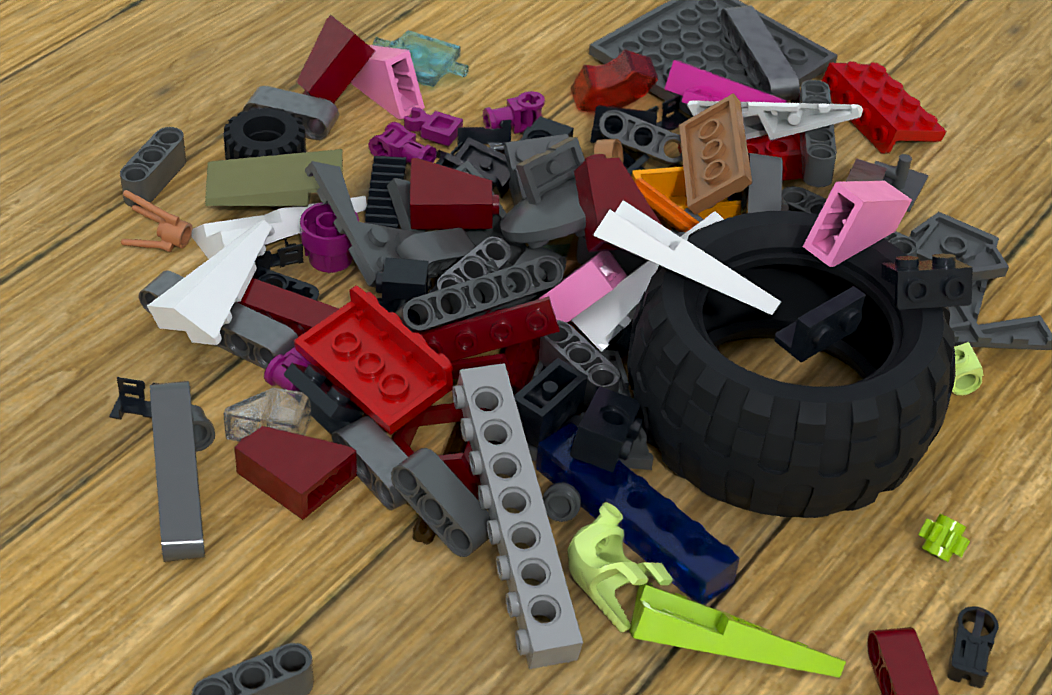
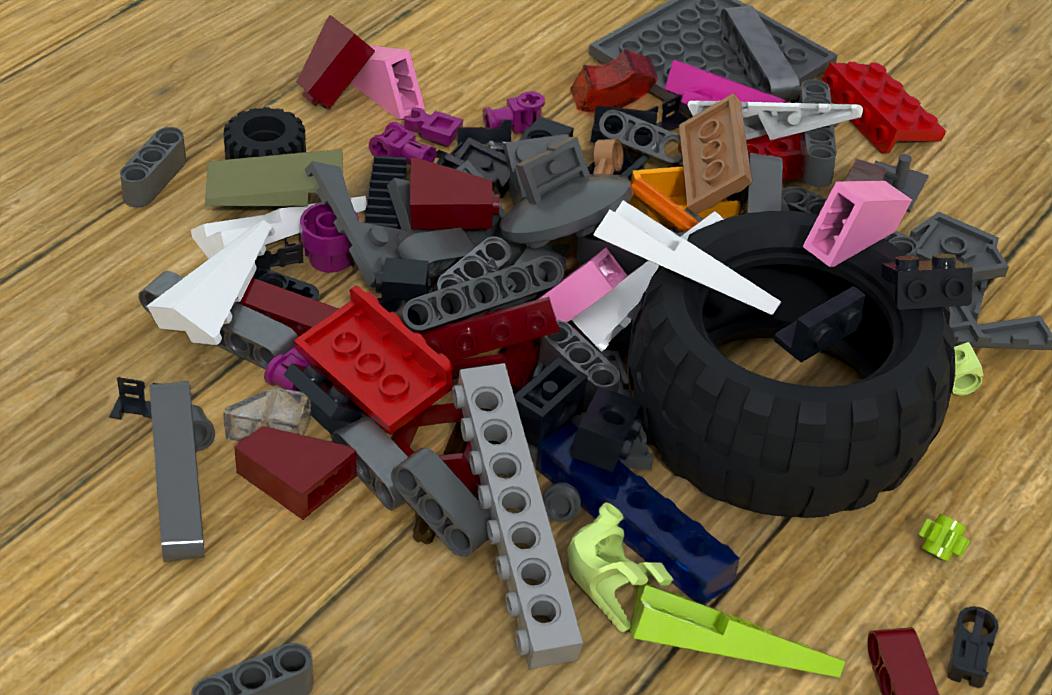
(170, 228): nougat plant -> none
(315, 113): flat silver beam -> none
(429, 56): clear light blue plate -> none
(602, 187): dark red slope -> none

